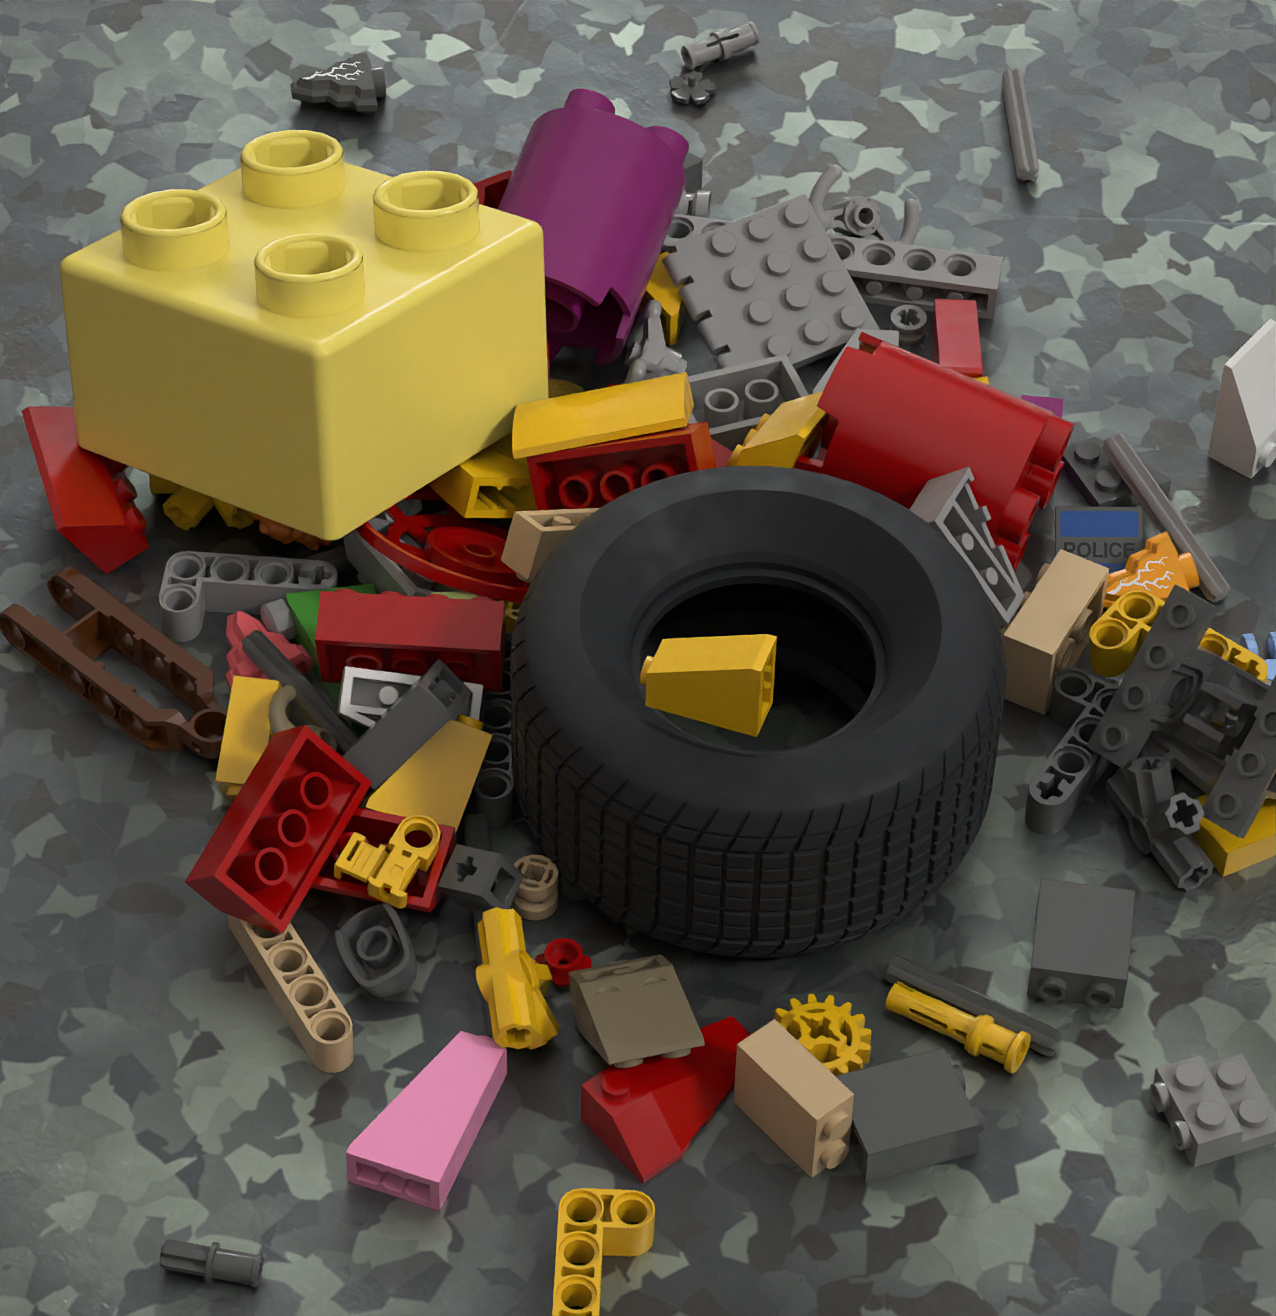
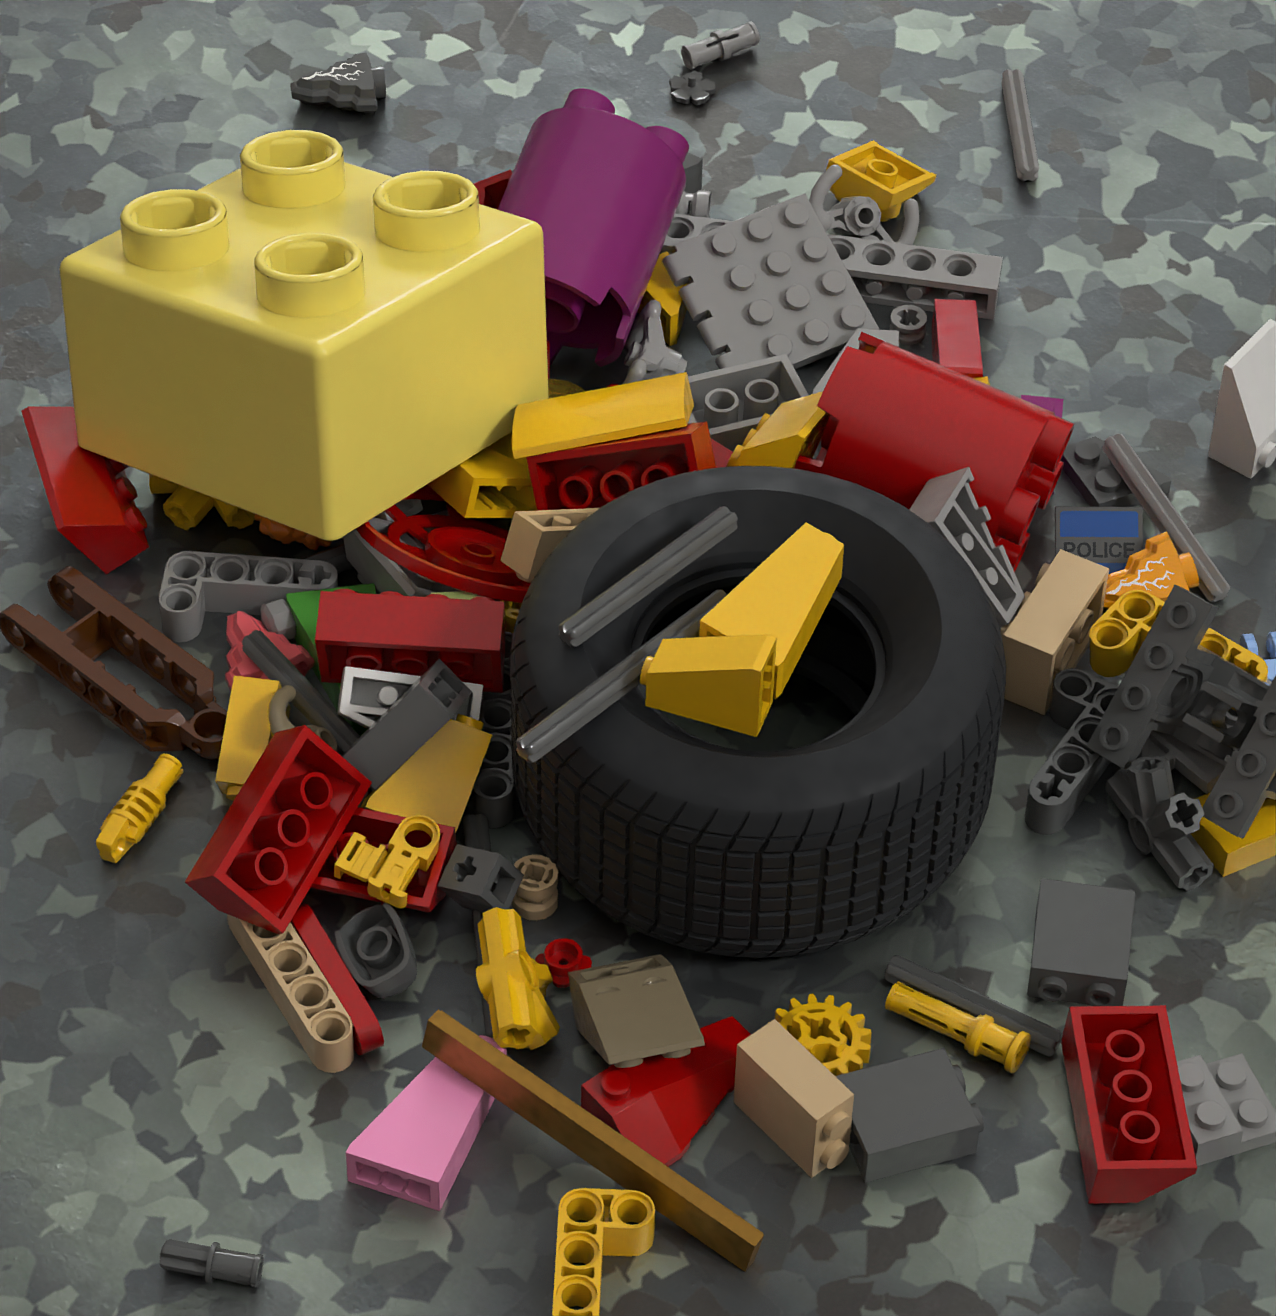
(137, 809): none -> yellow hinge
(366, 1027): none -> red beam
(592, 1139): none -> pearl gold tile
(608, 687): none -> dark grey axle
(647, 577): none -> dark grey axle
(782, 598): none -> yellow slope
(879, 175): none -> yellow slope
(1126, 1102): none -> red slope

